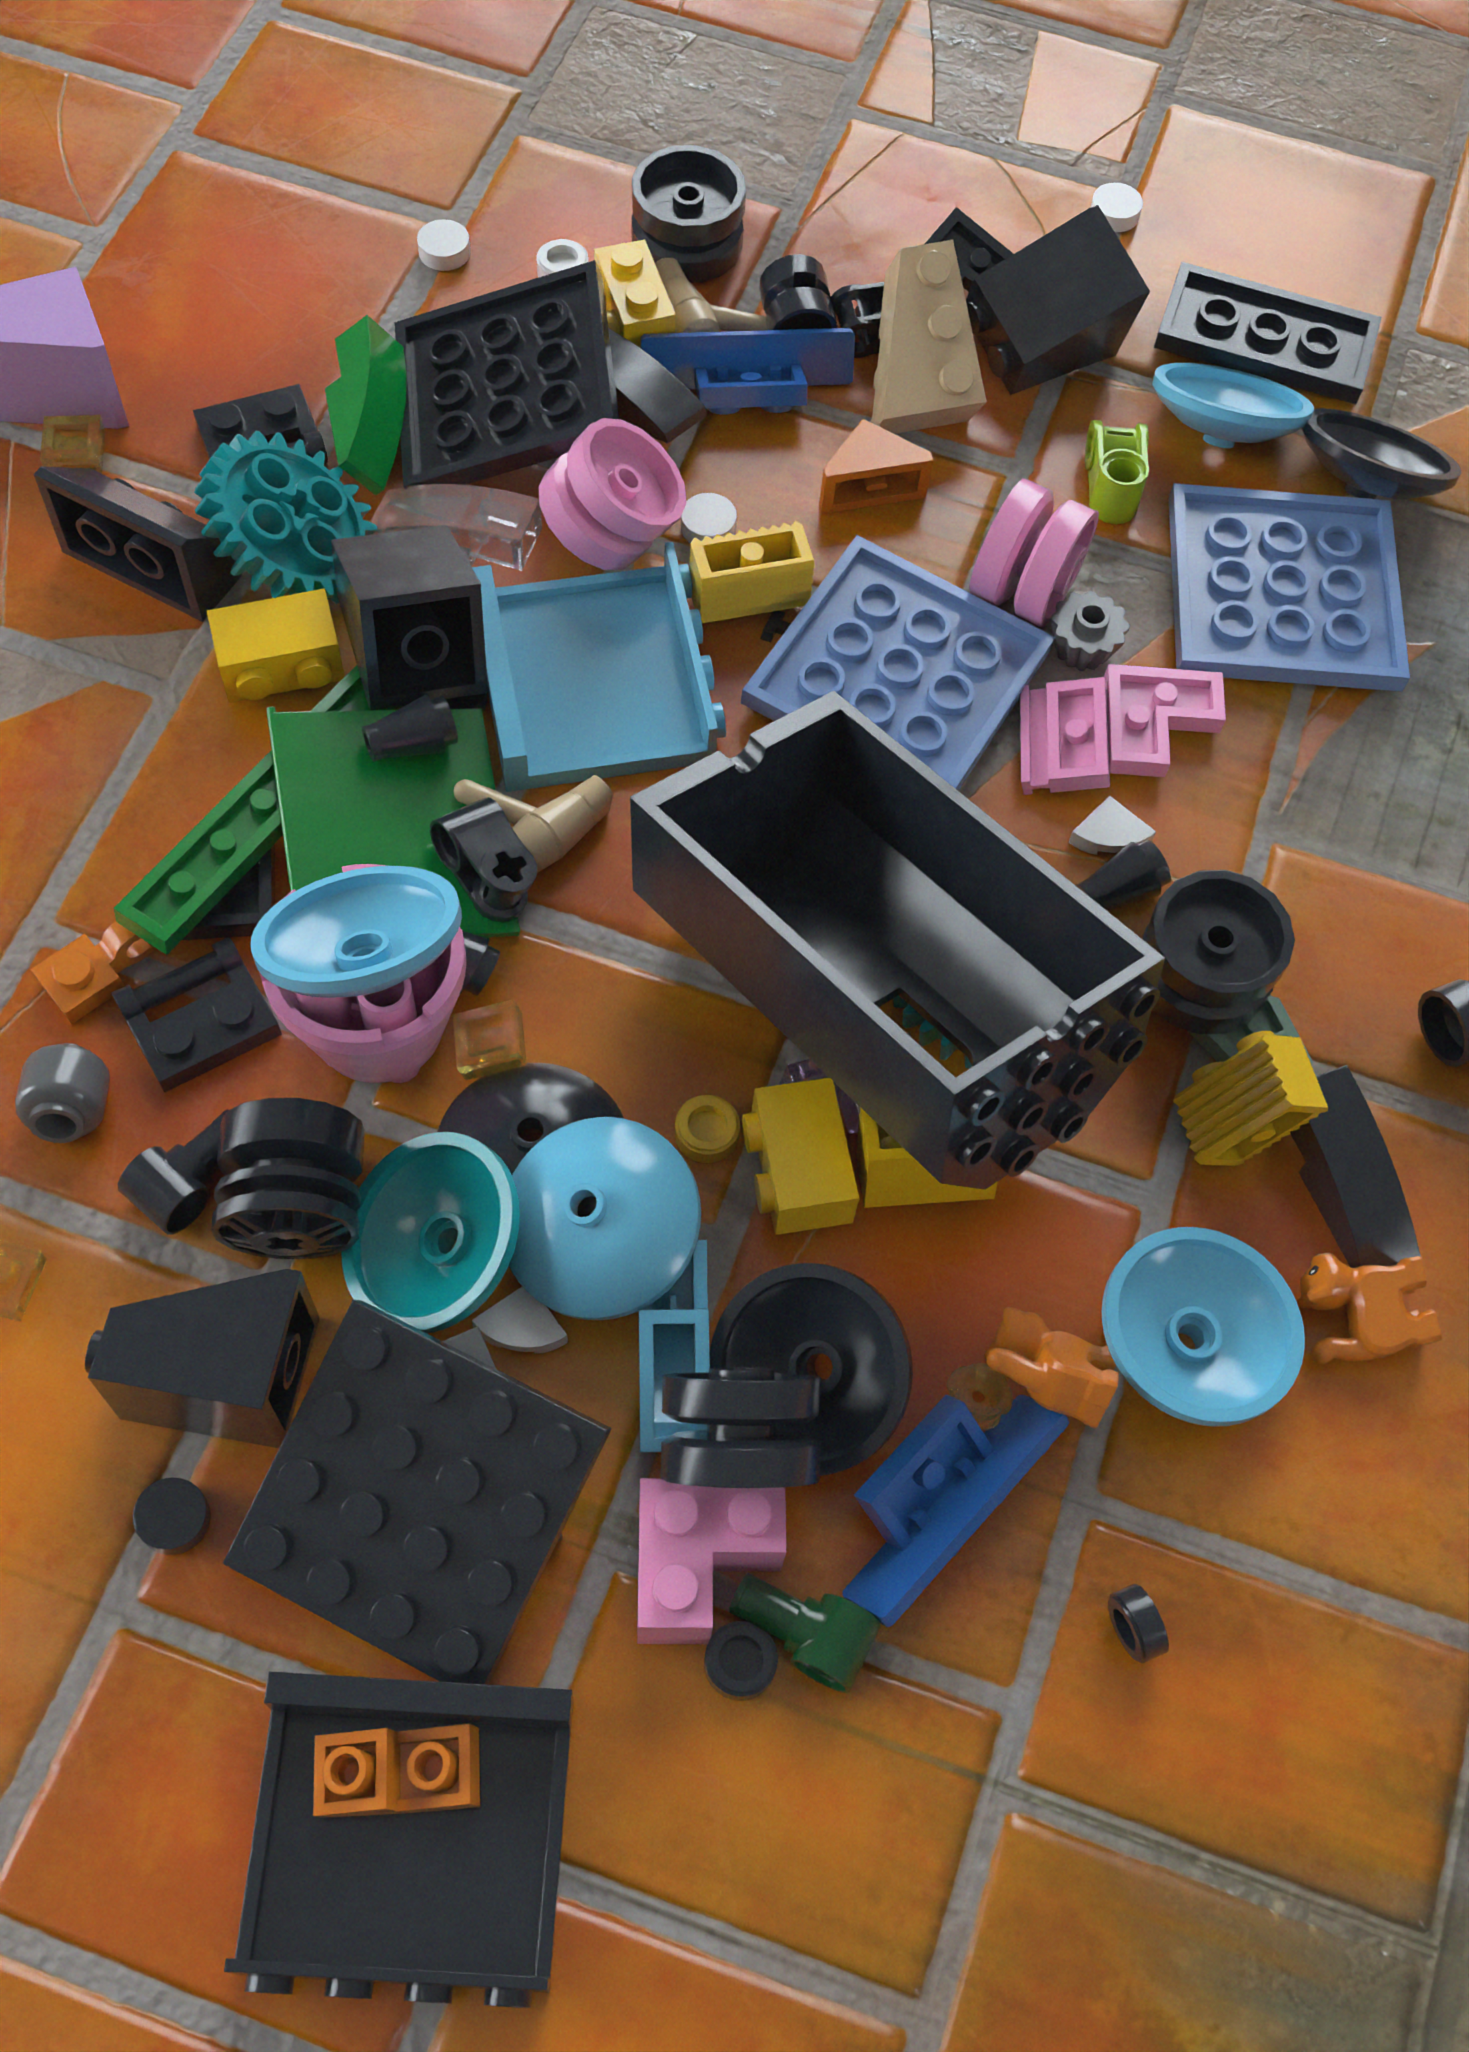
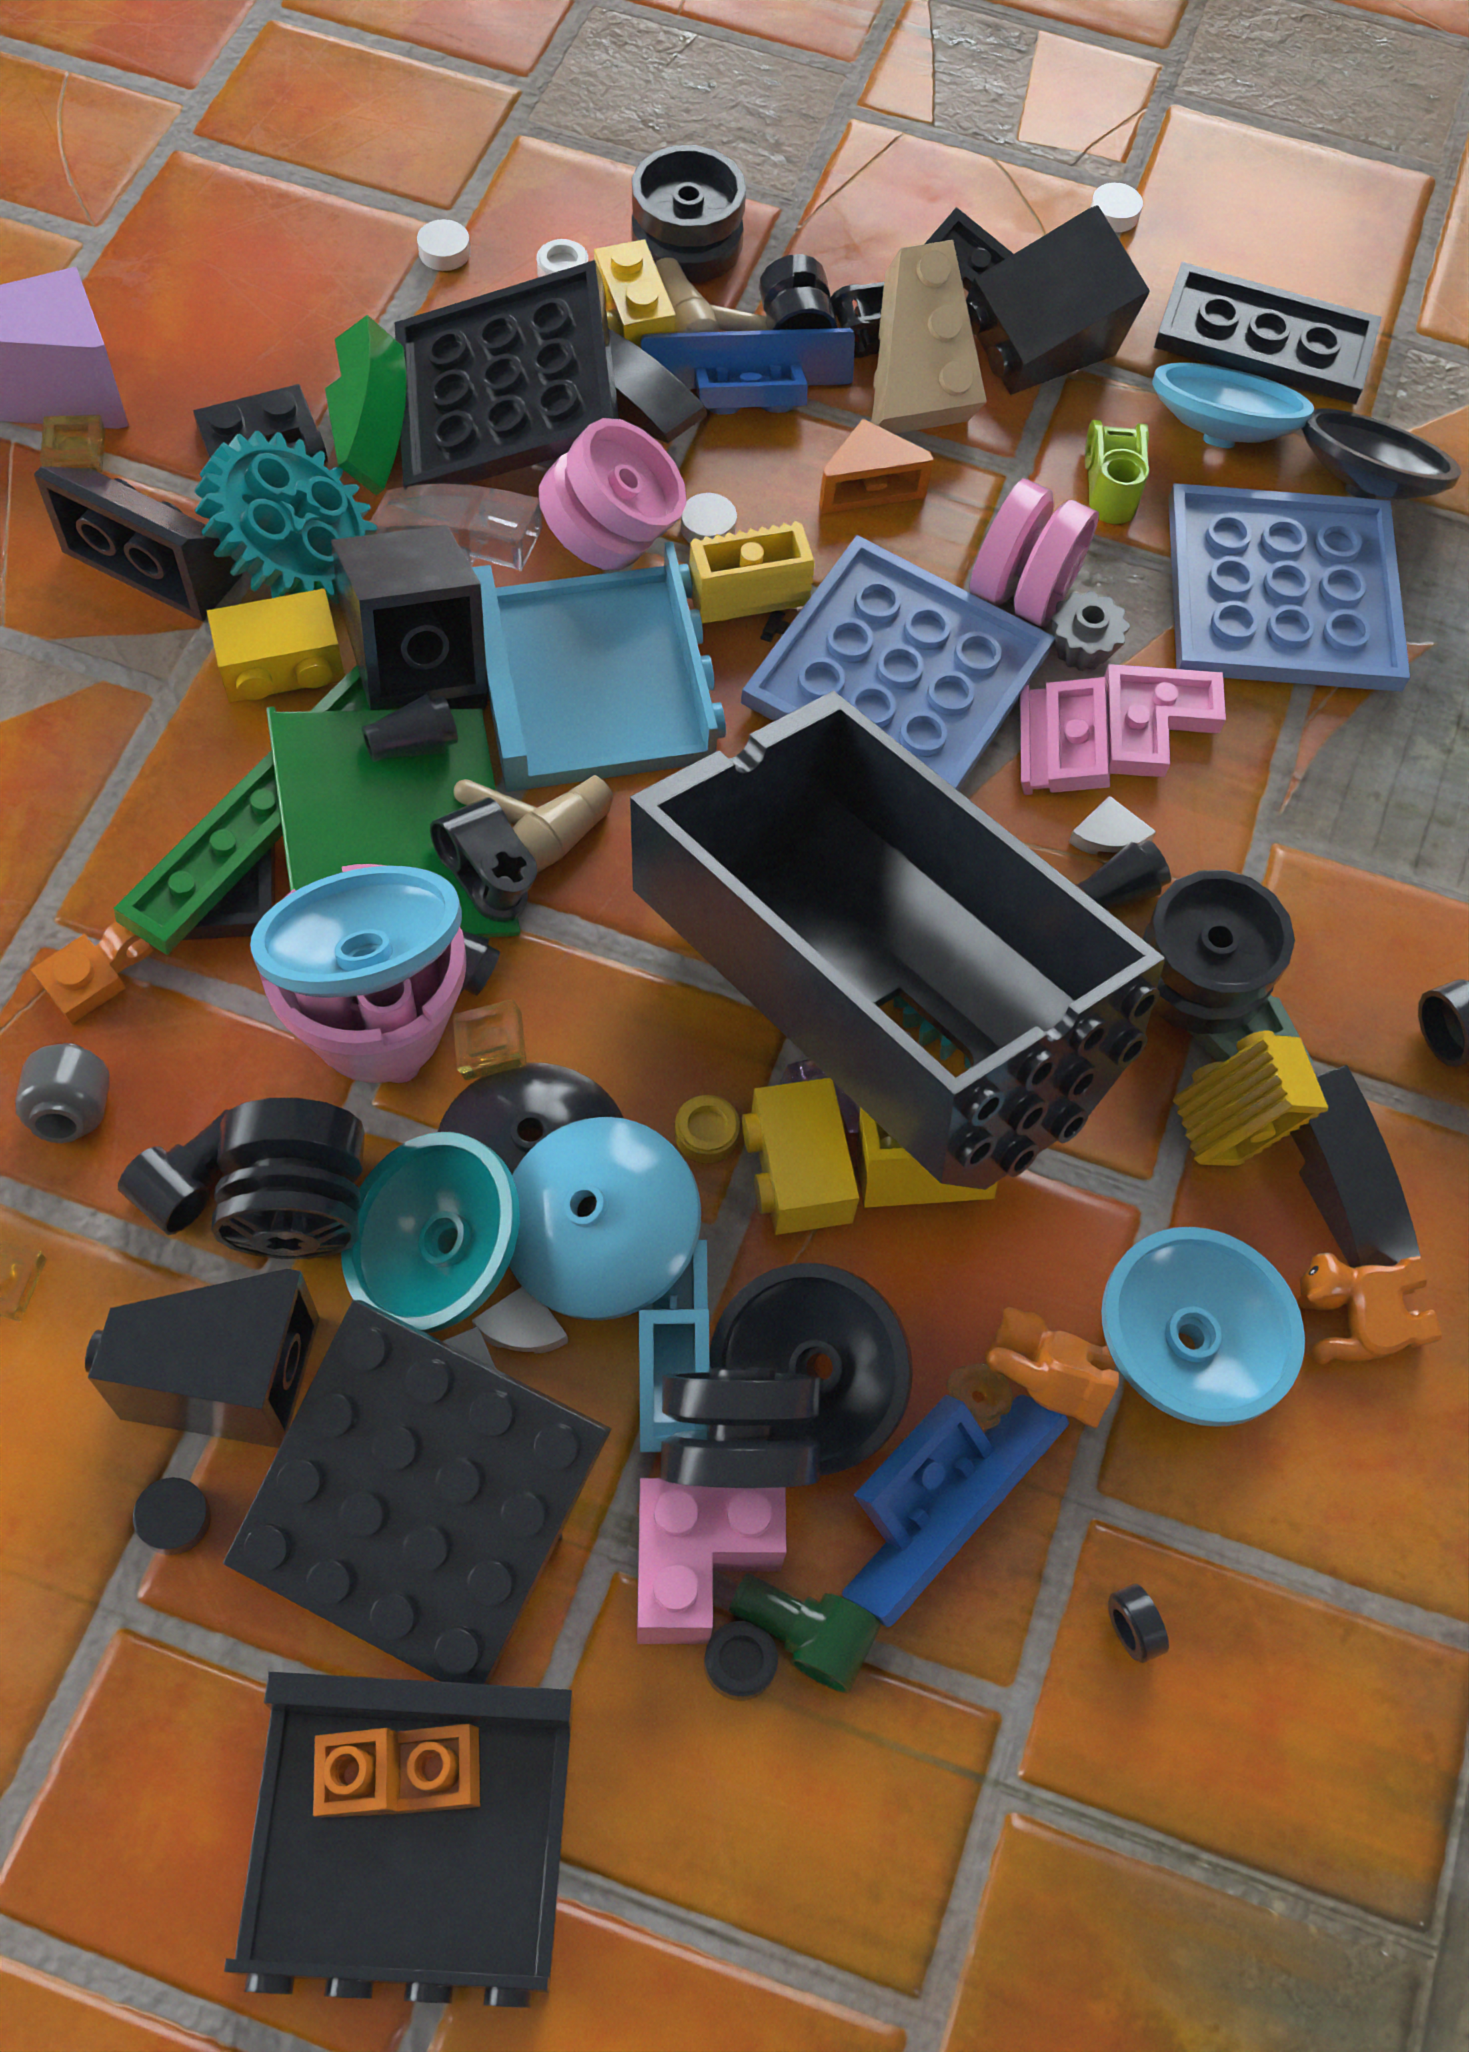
(204, 1031): black plate -> none

